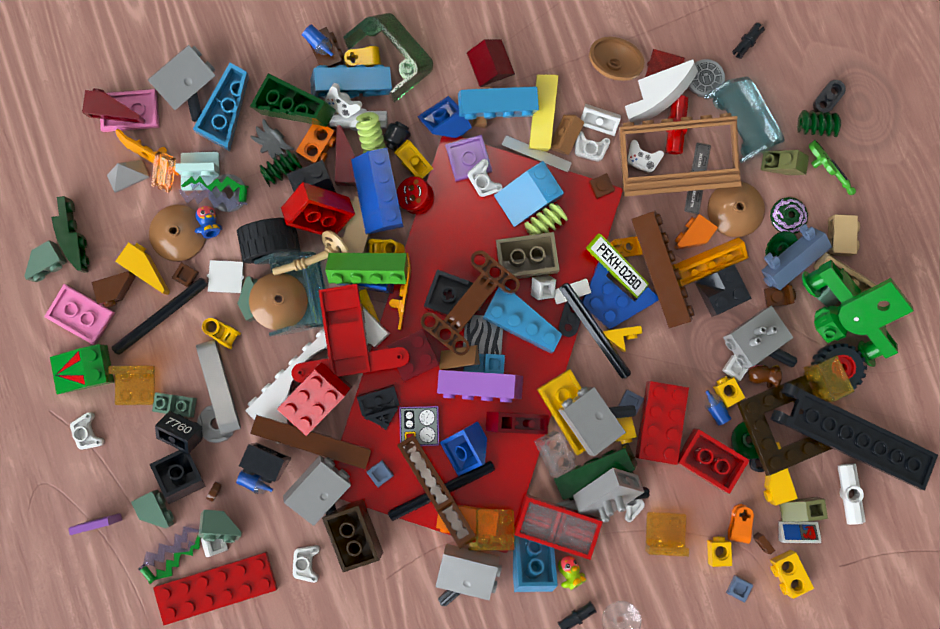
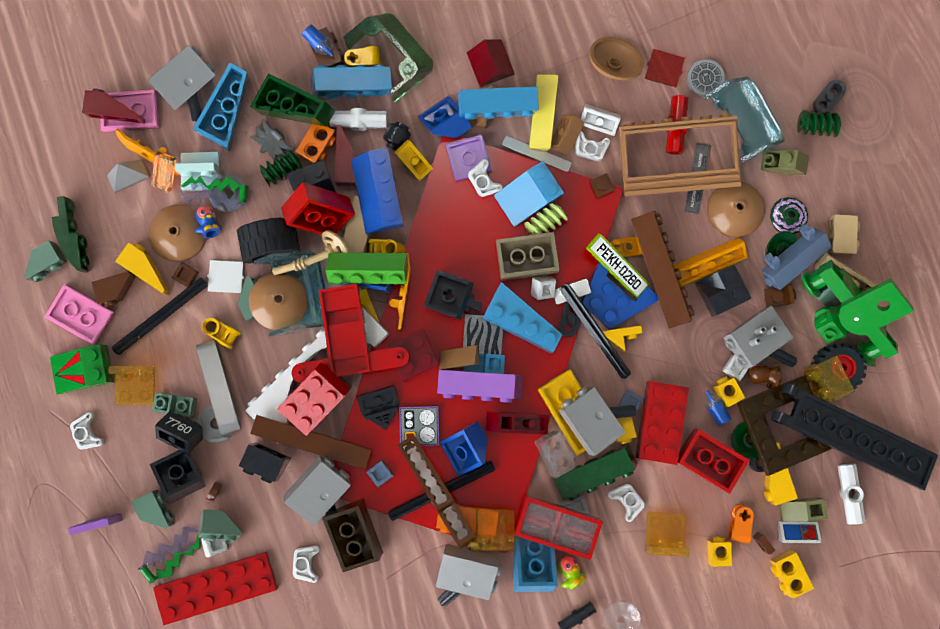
(253, 483): blue piece -> none
(342, 102): white piece -> none
(370, 132): yellowish green piece -> none
(415, 195): red head -> none
(470, 302): reddish brown beam -> none
(610, 494): light grey piece -> none
(641, 159): white piece -> none
(661, 91): white slope -> none
(697, 233): orange slope -> none
(739, 588): sand blue tile -> none
(748, 40): black pin -> none
(830, 165): bright green piece -> none

